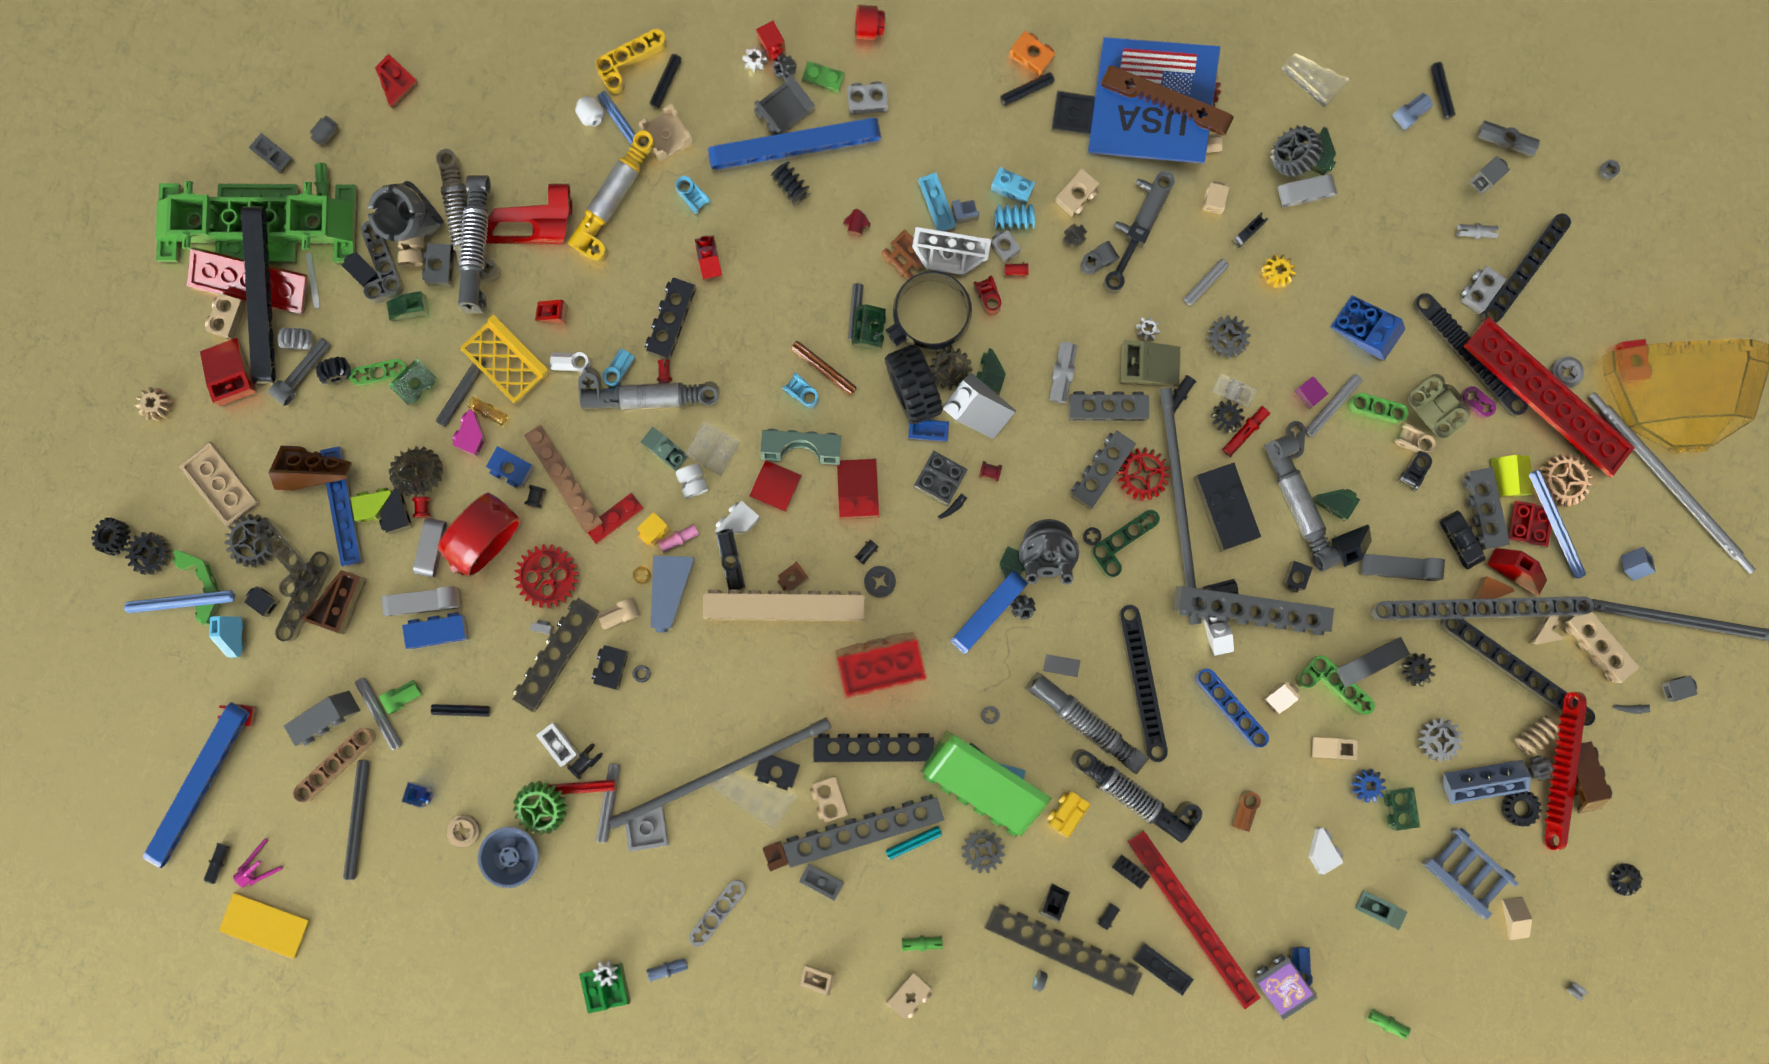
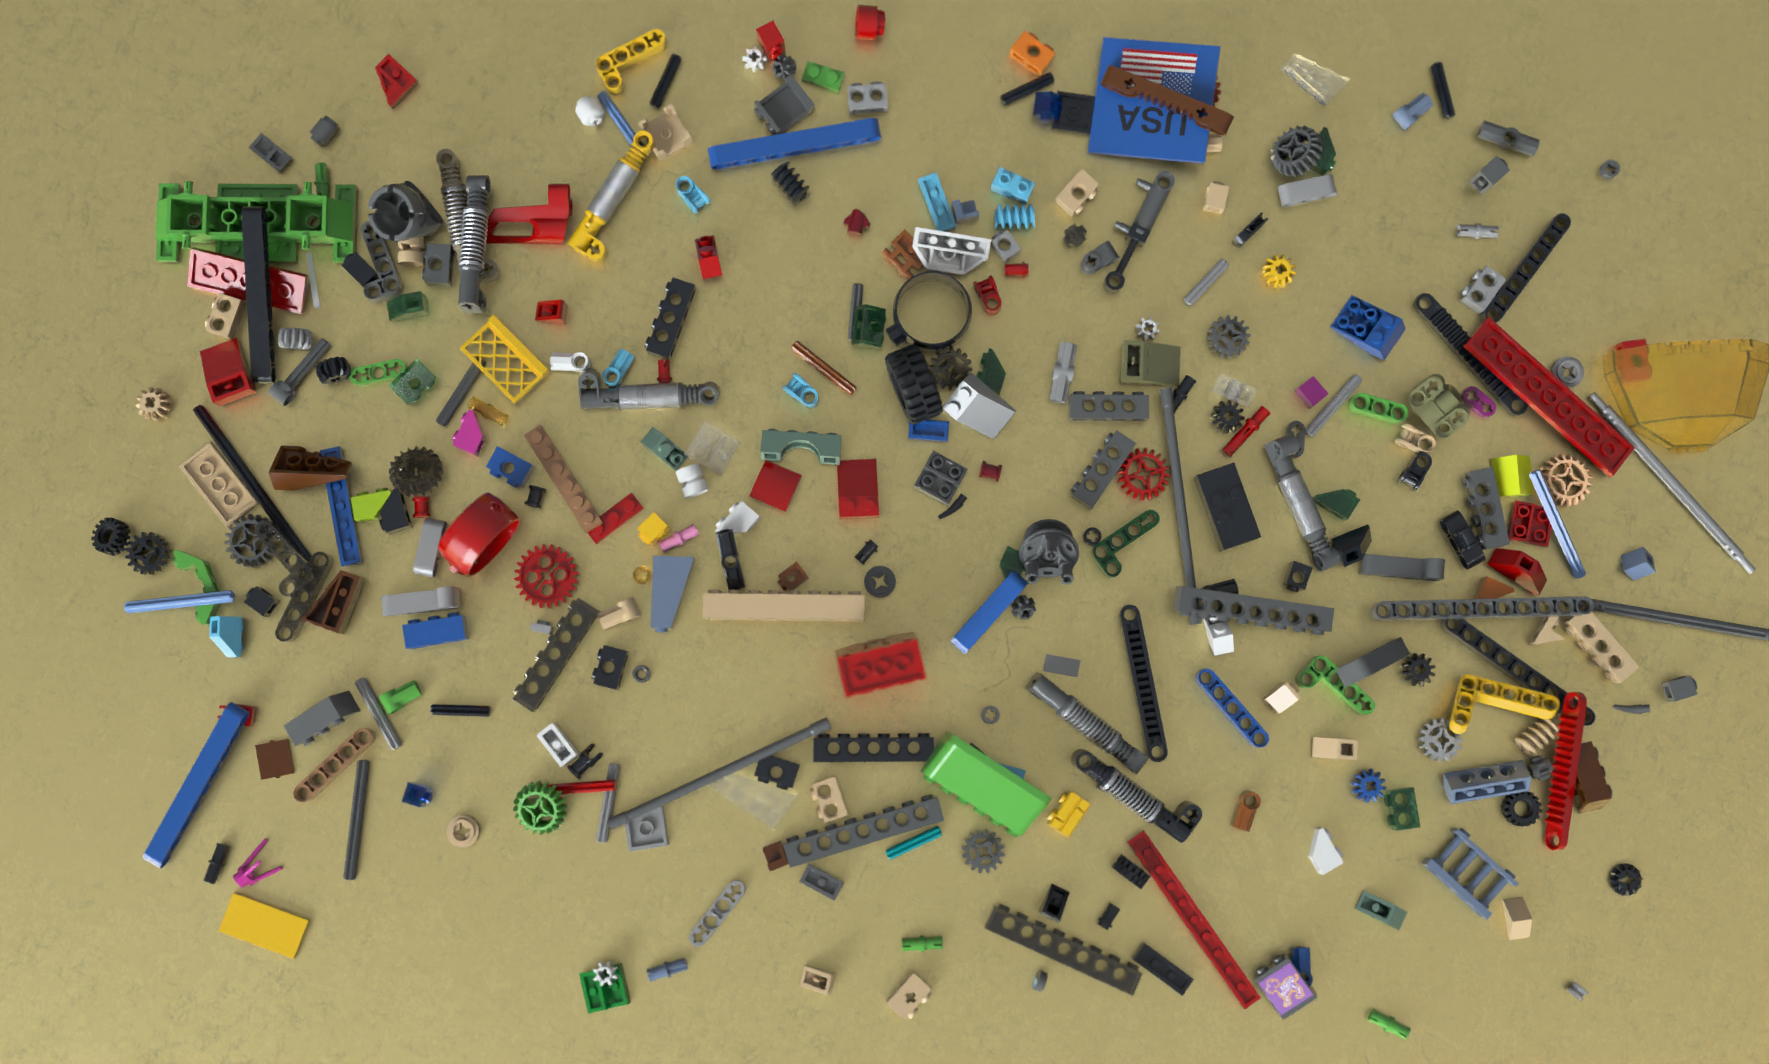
(248, 478): none -> black axle
(274, 759): none -> reddish brown piece
(497, 857): sand blue piece -> none
(1047, 106): none -> clear blue brick
(1497, 699): none -> yellow beam

